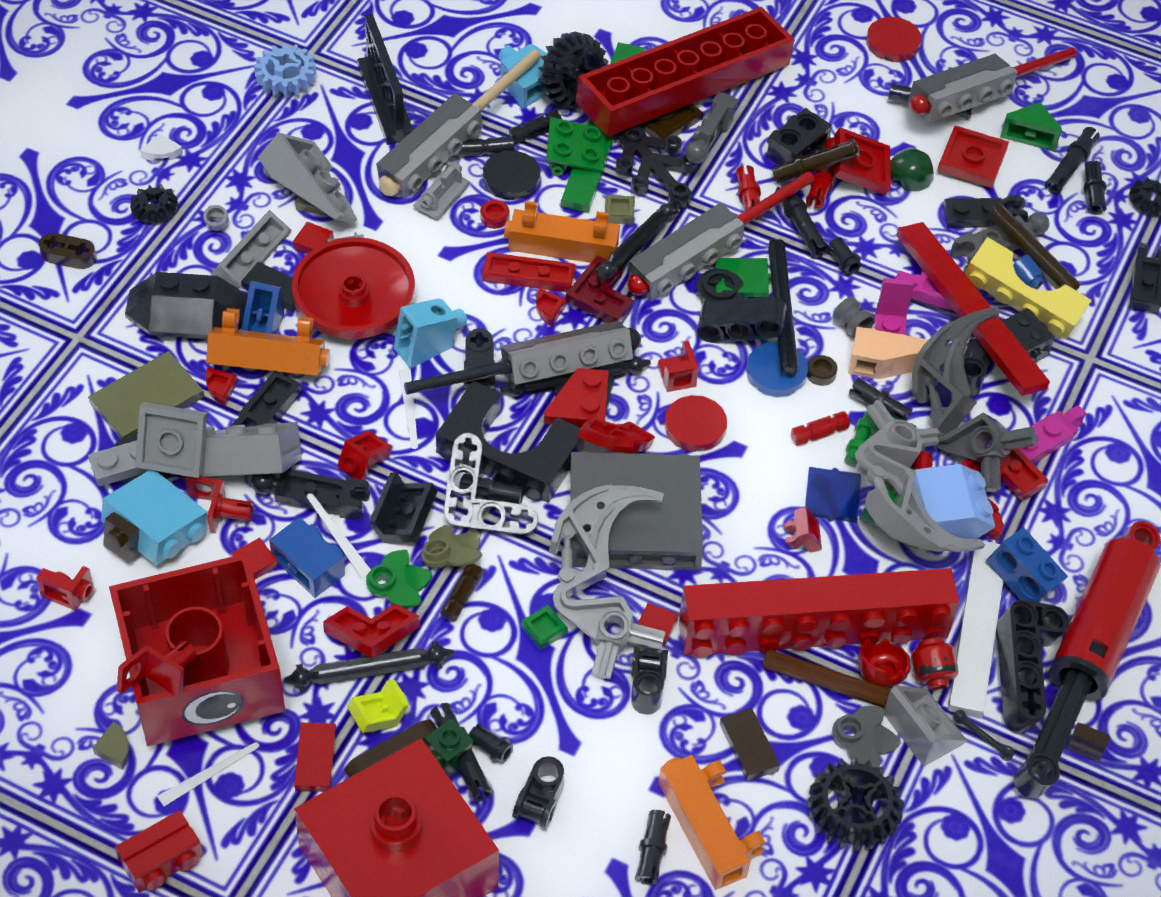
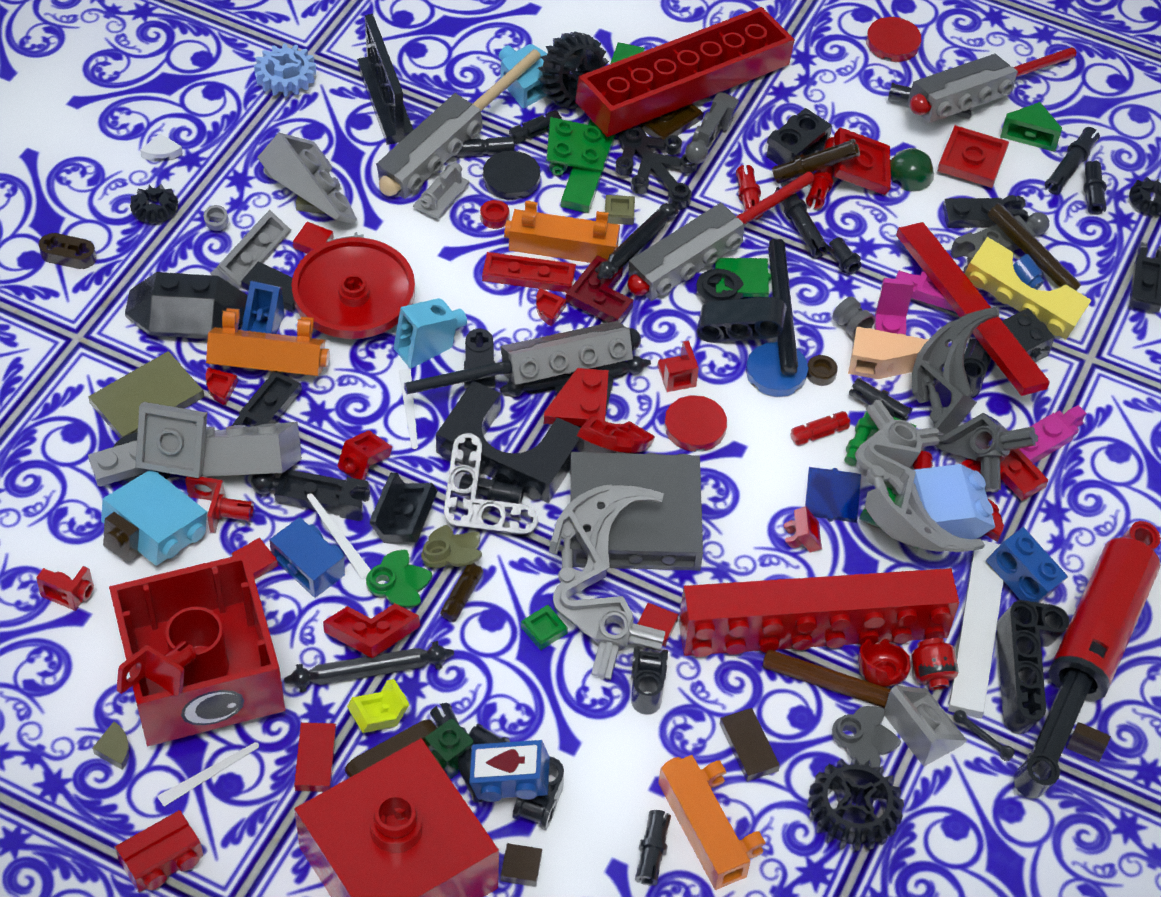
(509, 770): none -> brick
(521, 864): none -> dark brown tile

